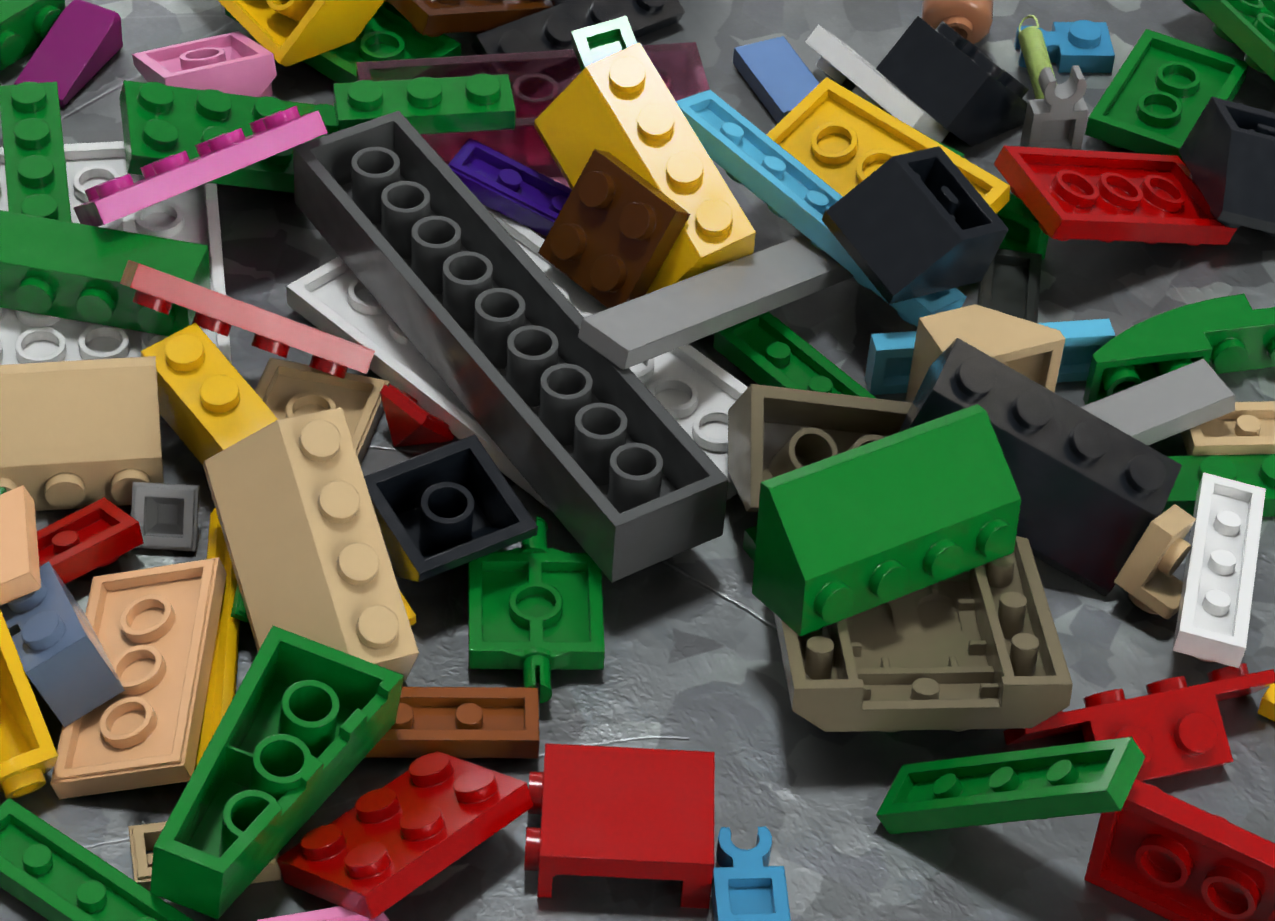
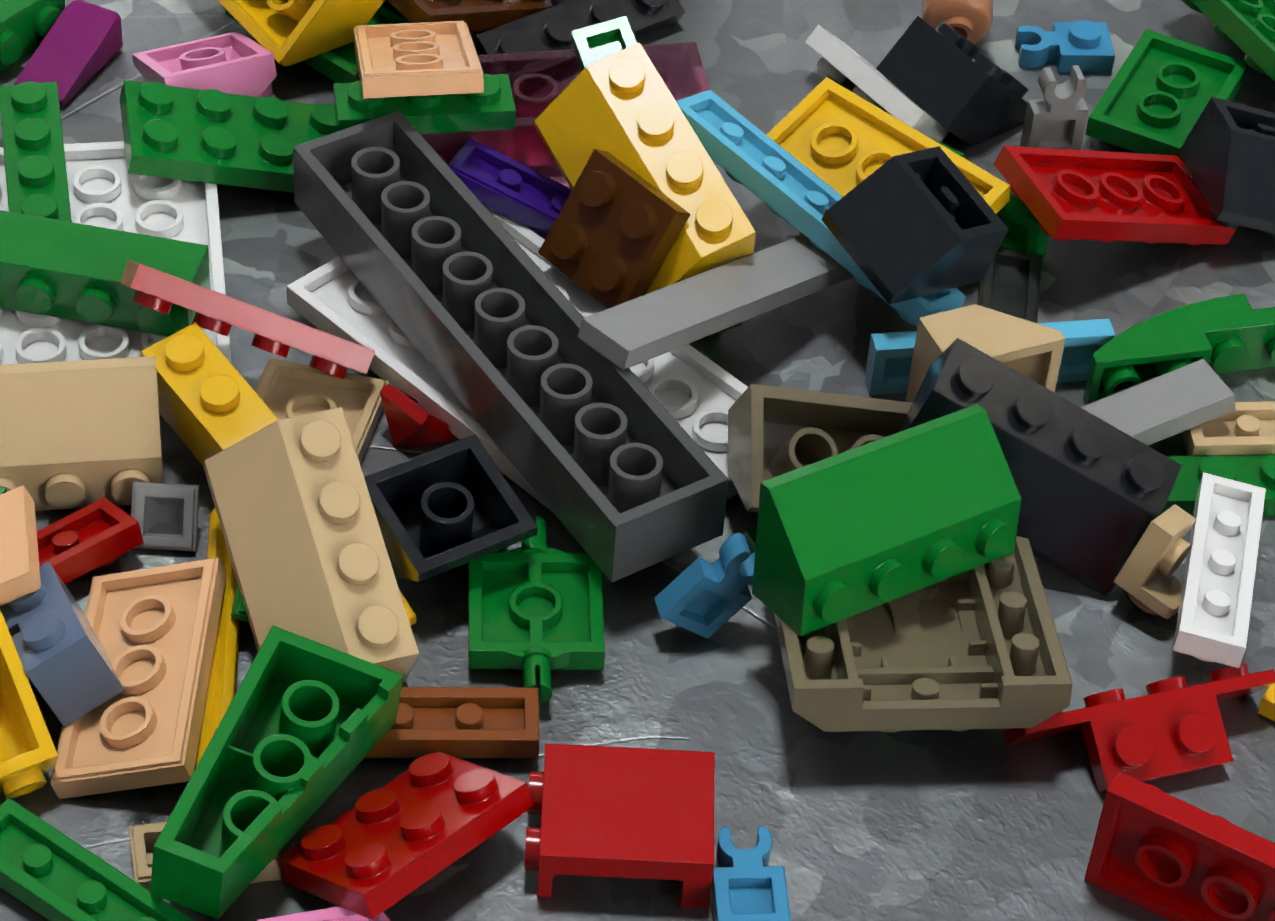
(216, 159): plate -> none
(417, 59): none -> light nougat tile
(710, 592): none -> dark azure plate
(775, 74): medium blue tile -> none
(781, 358): green plate -> none
(1012, 786): green plate -> none
(1034, 54): yellowish green piece -> none

